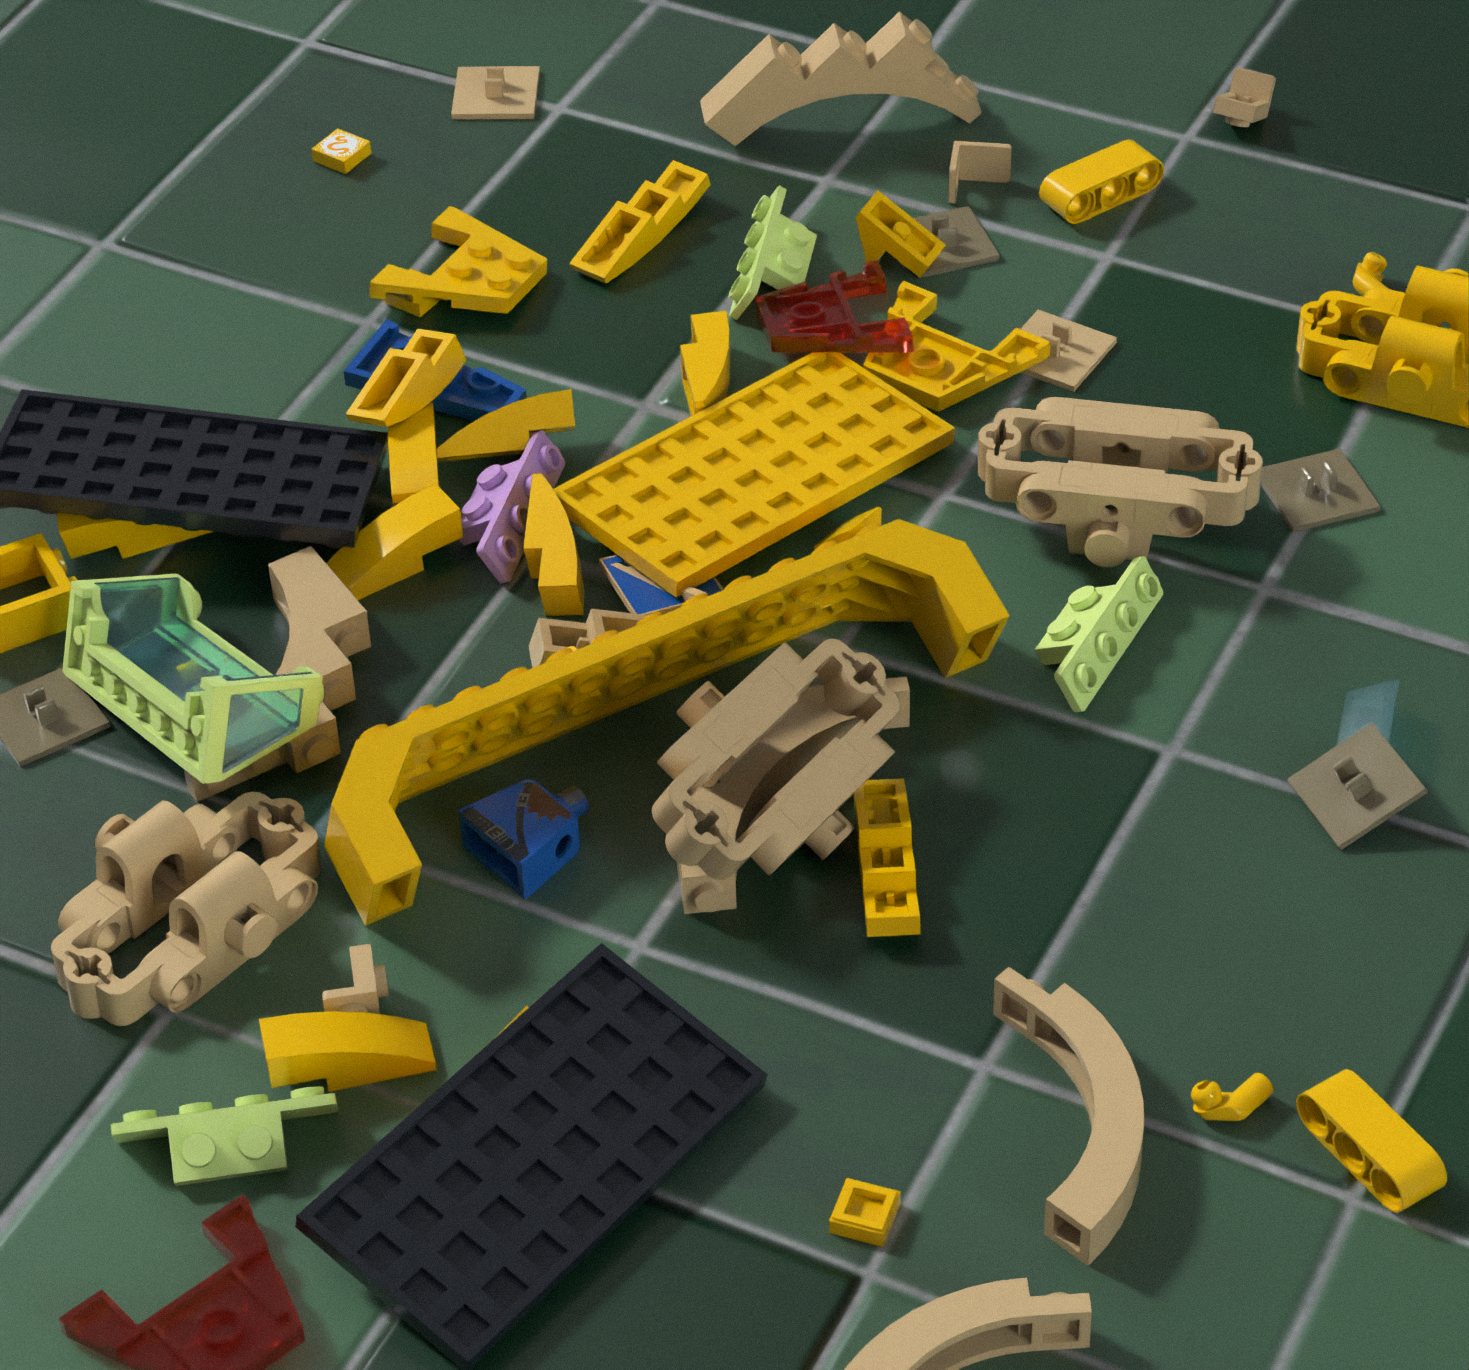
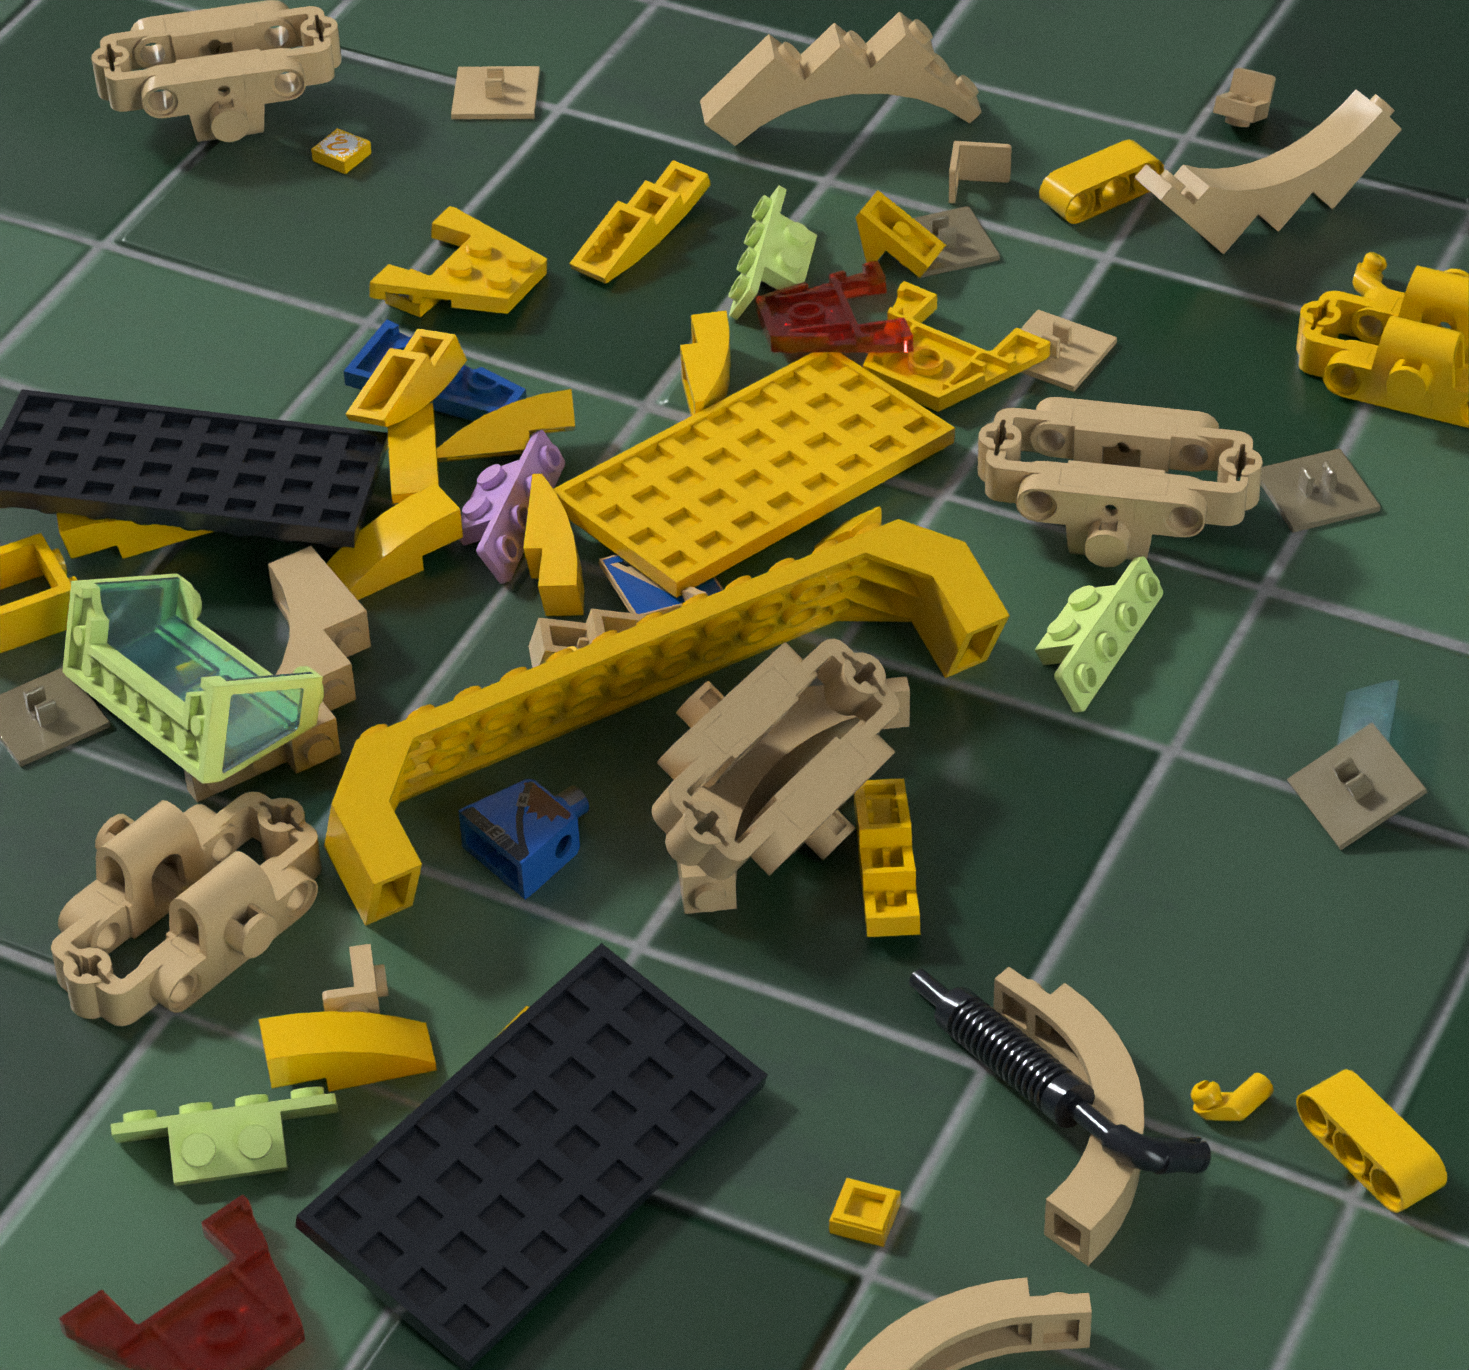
(214, 52): none -> tan piece
(1050, 1083): none -> black piece
(1322, 162): none -> tan arch

